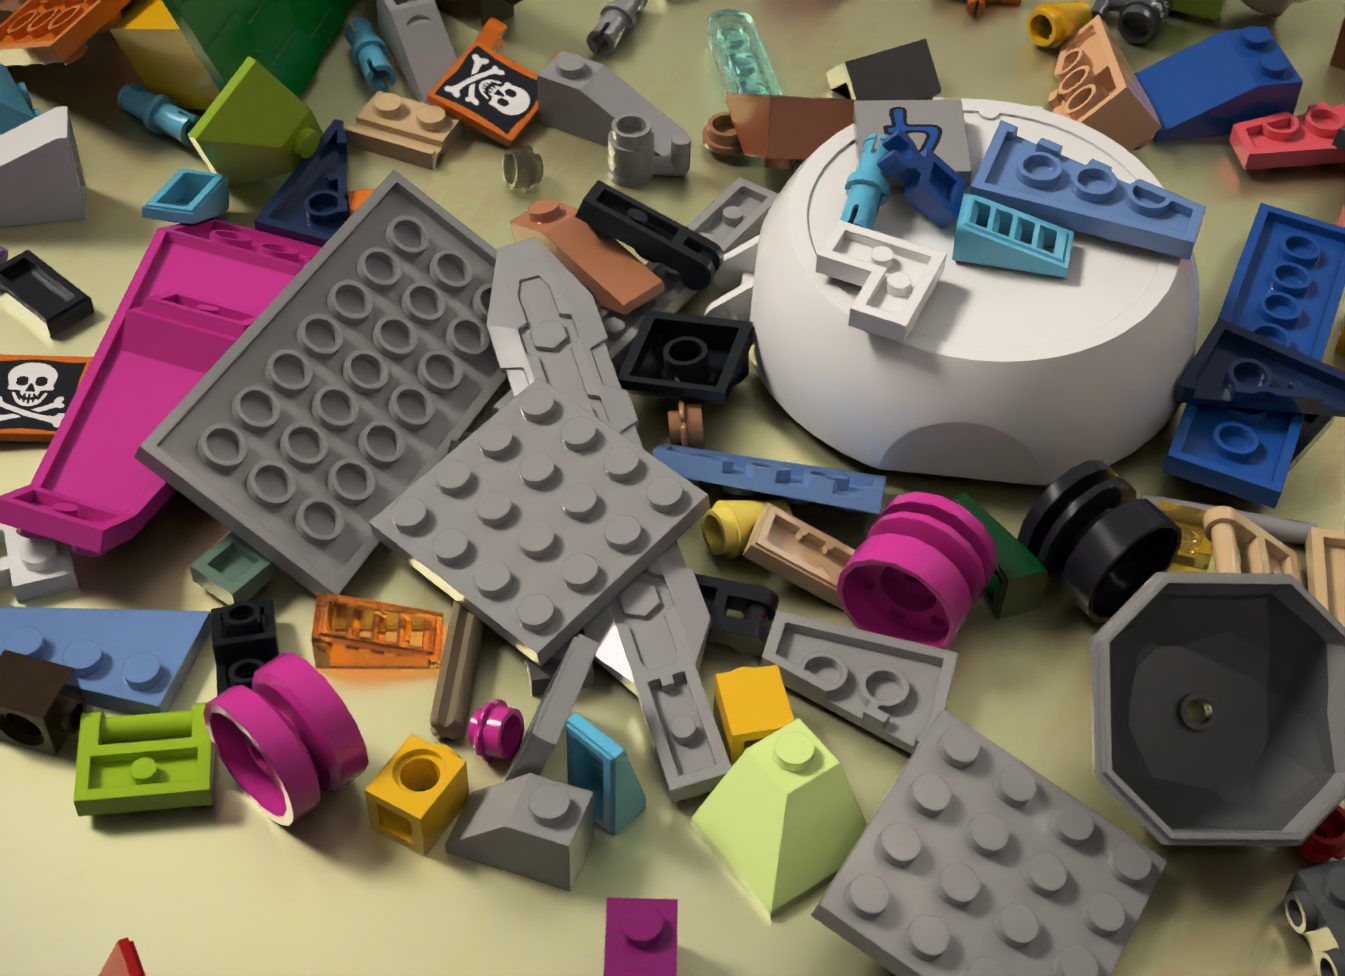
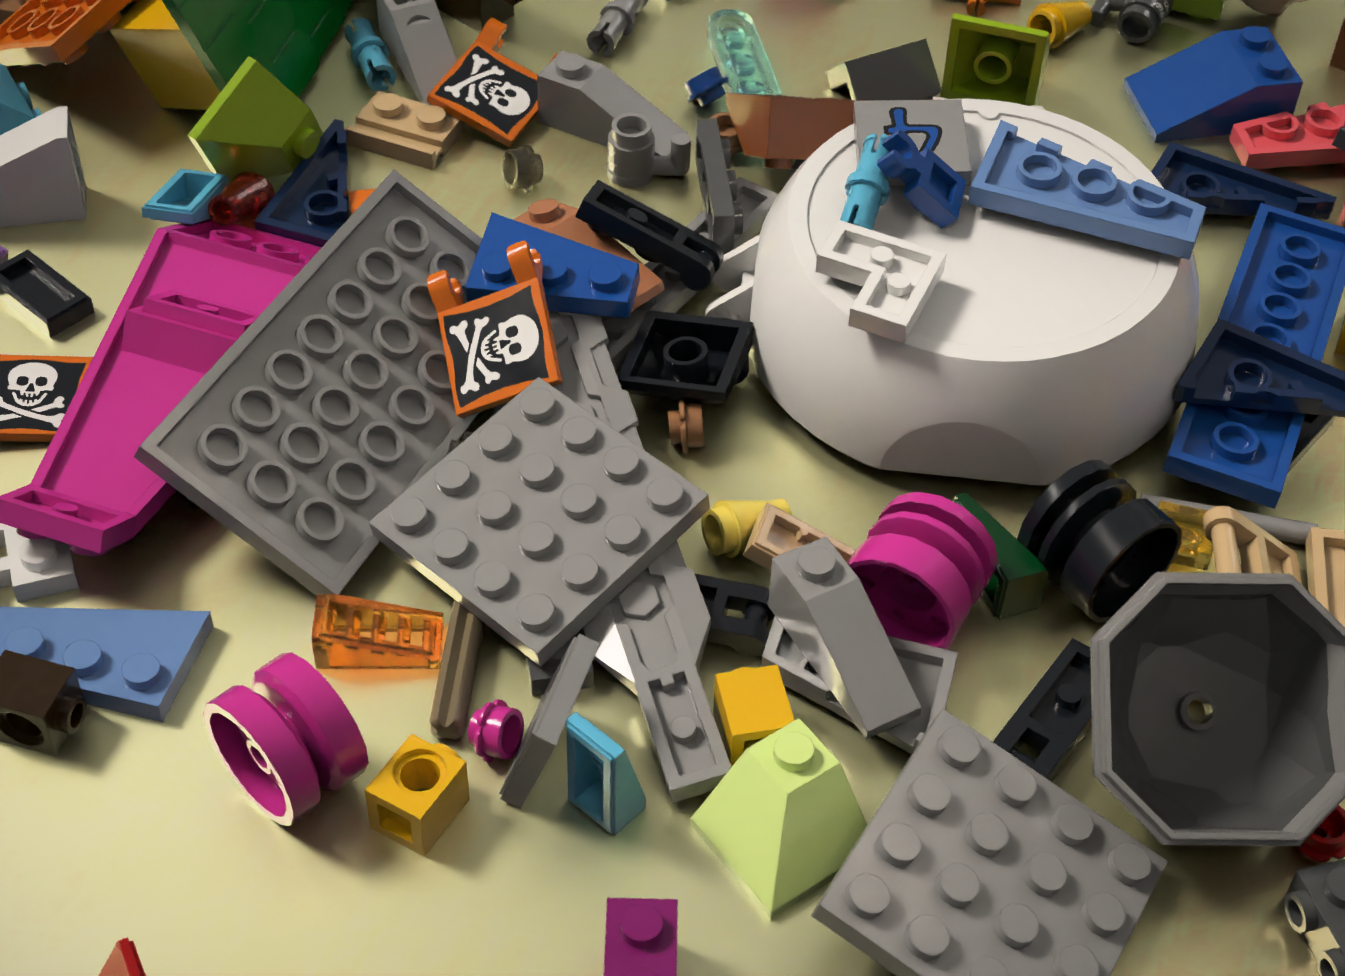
(143, 772): lime plate -> none
(158, 112): medium azure pin -> none
(233, 570): sand green plate -> none
(241, 199): none -> clear red cone
(243, 641): black slope -> none
(499, 339): none -> flag
(527, 828): light grey slope -> none
(573, 276): none -> blue wing
(706, 87): none -> blue plate
(717, 185): none -> dark grey plate
(788, 480): medium blue wing -> none
(841, 636): none -> light grey slope
(994, 61): none -> lime slope
(999, 238): medium azure slope -> none
(1054, 713): none -> black plate
(1102, 88): light nougat wedge -> none
(1234, 188): none -> dark blue wing

